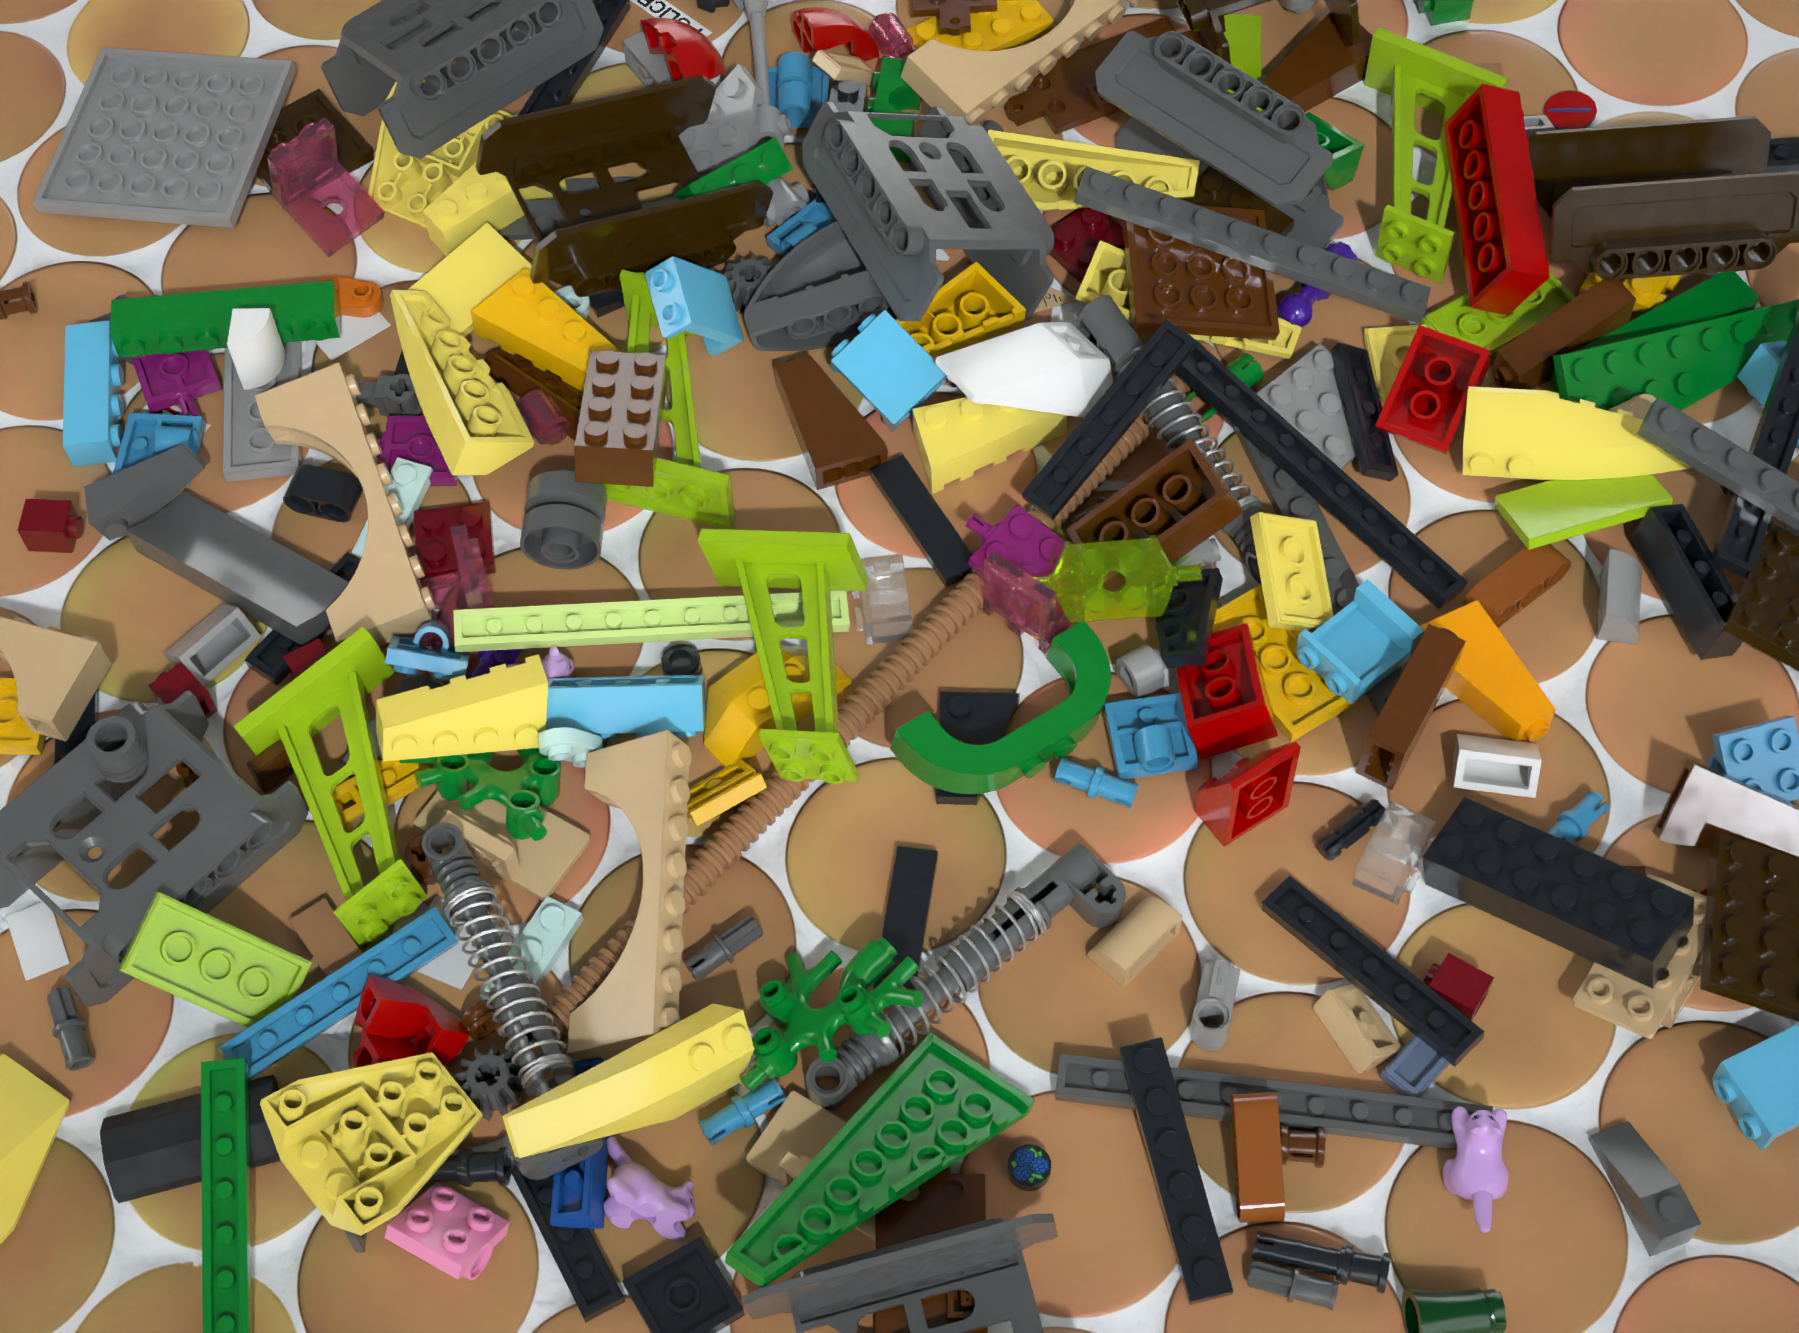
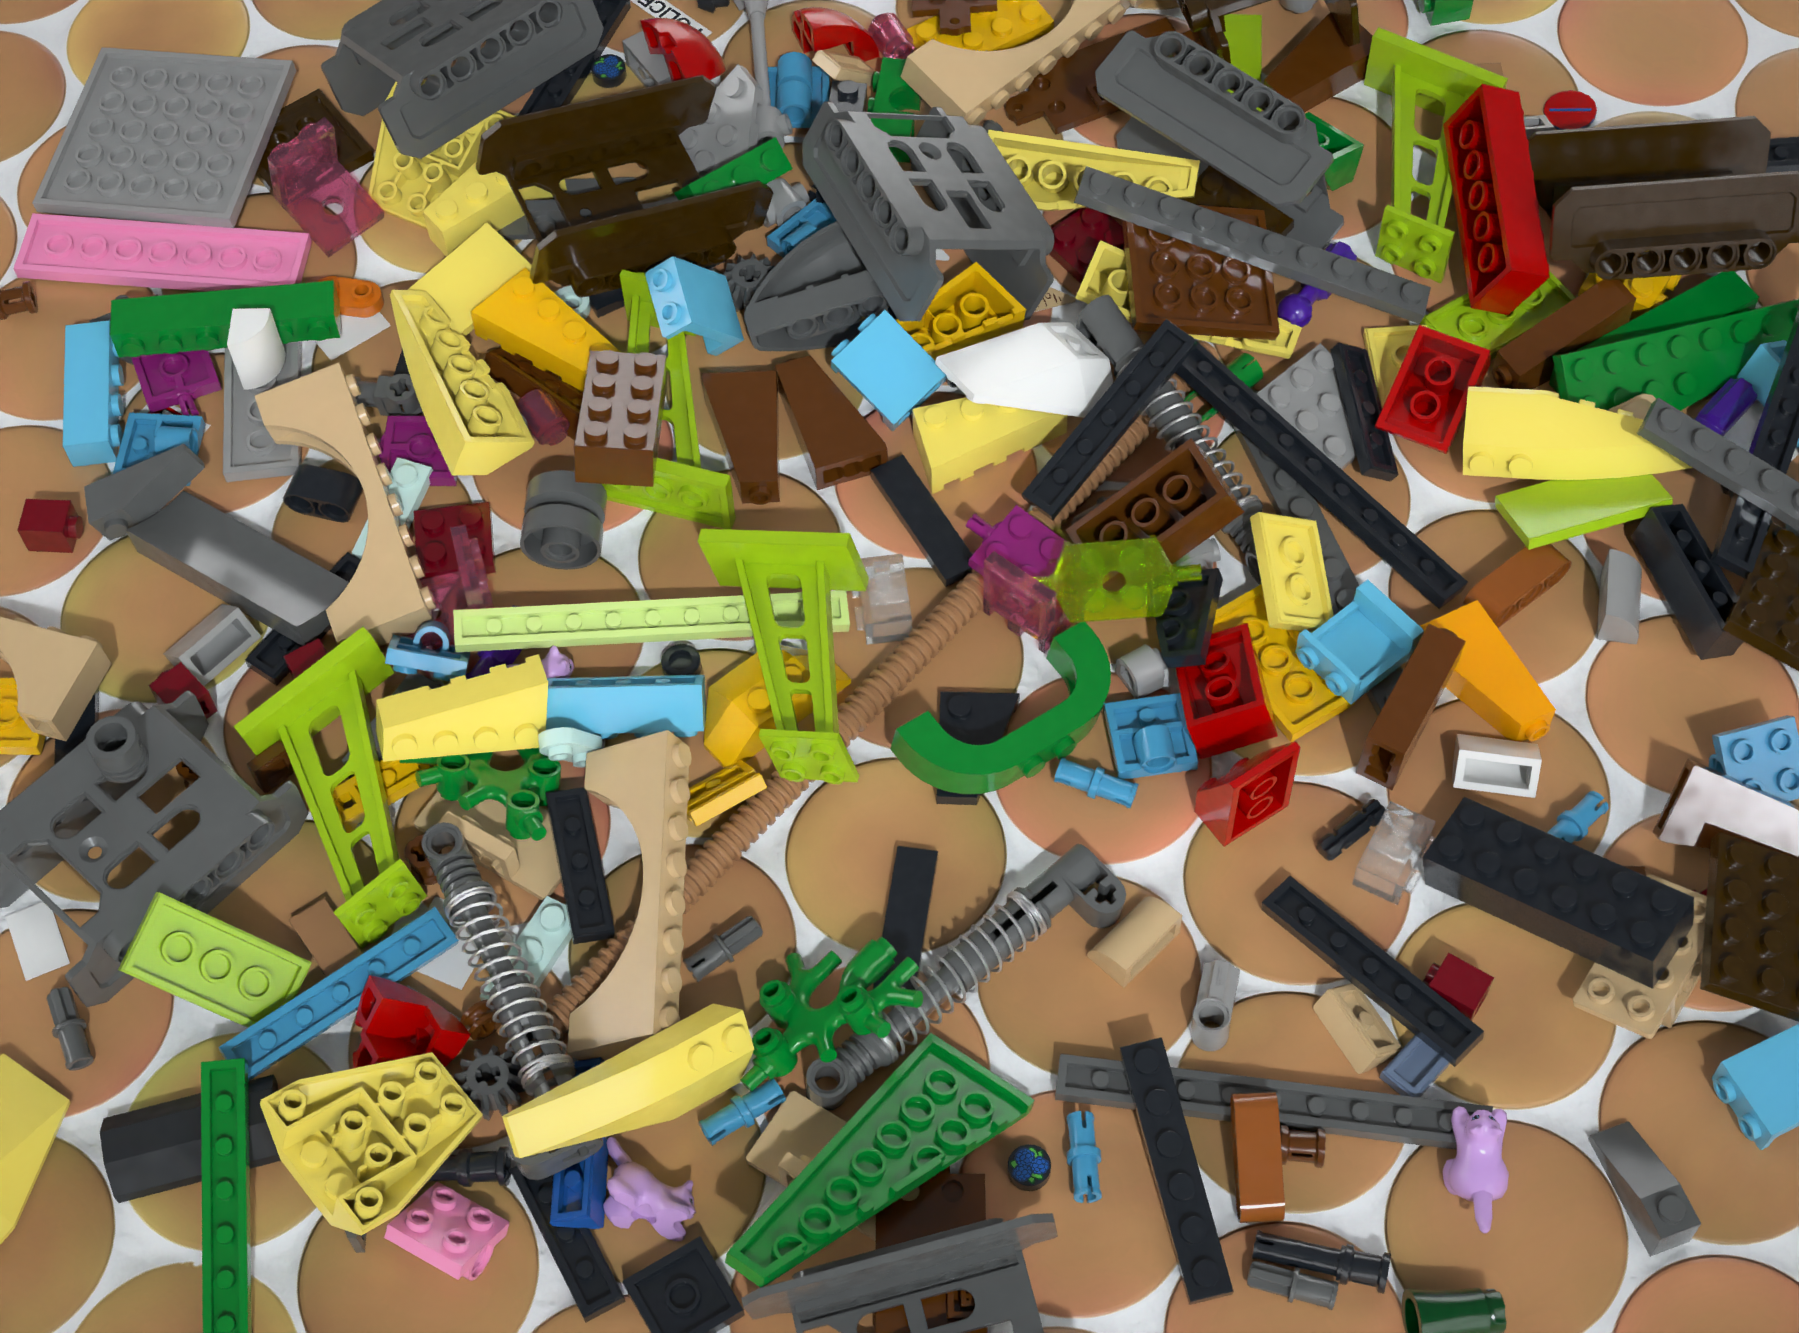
(159, 254): none -> bright pink plate
(579, 865): none -> black tile
(608, 71): none -> tile
(747, 425): none -> reddish brown slope
(1083, 1157): none -> dark azure pin
(1727, 406): none -> dark purple piece

